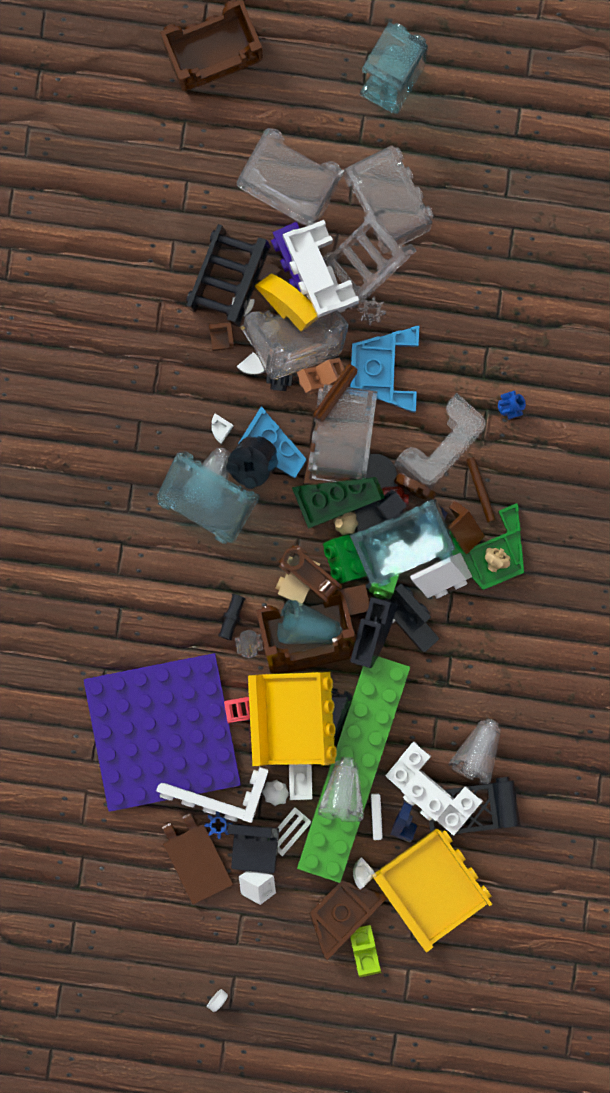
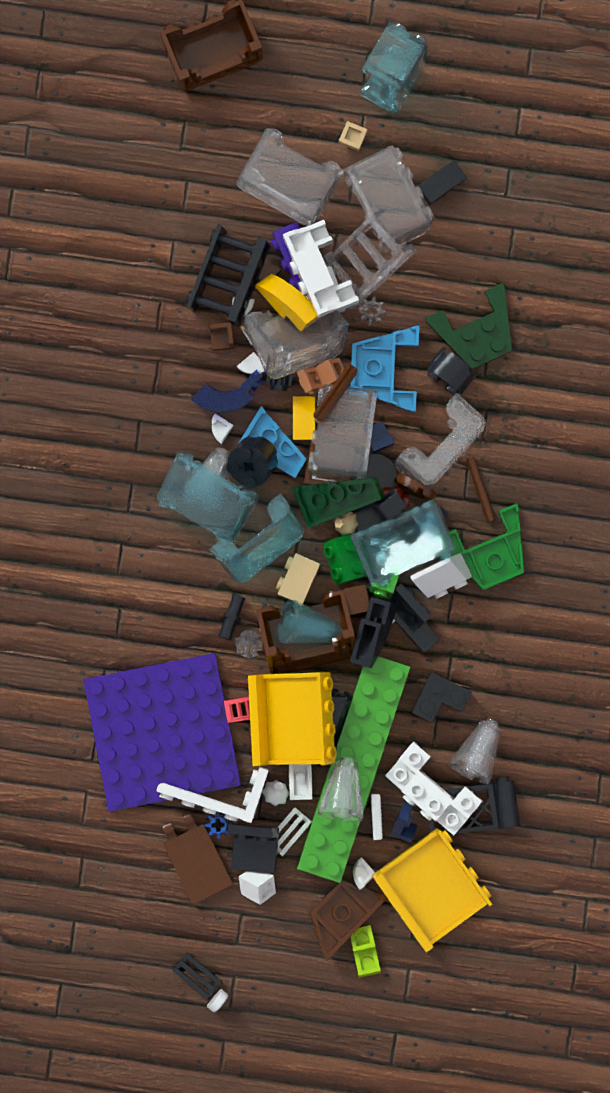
(206, 994): none -> black tile
(225, 401): none -> clear blue arch
(264, 547): none -> clear light blue windscreen
(303, 417): none -> yellow slope
(309, 573): reddish brown piece -> none
(352, 136): none -> tan tile
(380, 438): none -> dark blue panel
(437, 692): none -> black brick
(442, 182): none -> black slope
(451, 371): none -> black brick
(464, 528): reddish brown panel -> none
(481, 339): none -> dark green wing
(497, 559): tan piece -> none
(511, 405): blue gear -> none

